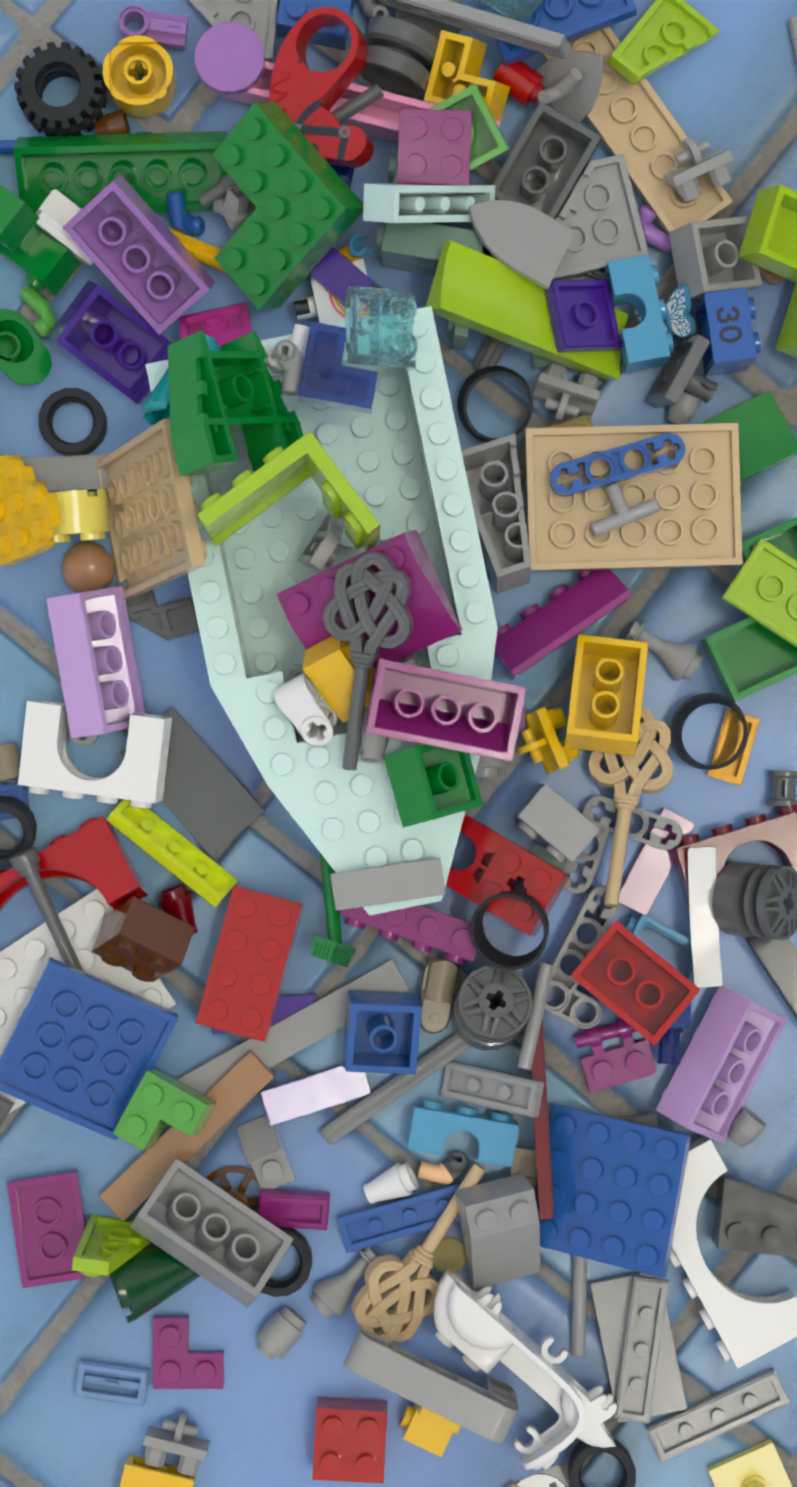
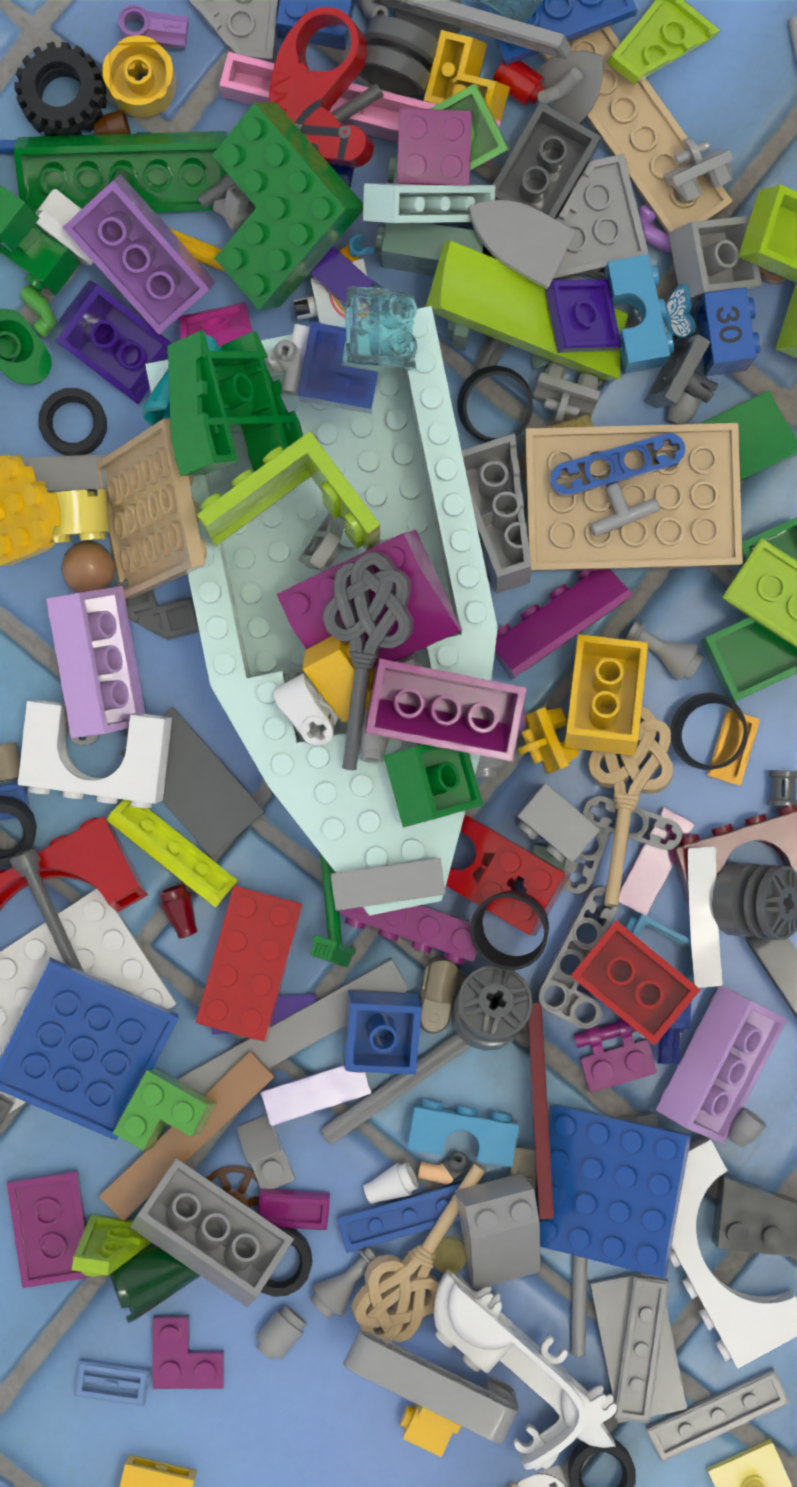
(143, 940): reddish brown brick -> none
(172, 1440): light grey hips -> none
(180, 218): blue arm -> none
(229, 58): medium lavender tile -> none
(350, 1440): red brick -> none
(492, 1089): light grey tile -> none
(534, 1023): light grey bar -> none

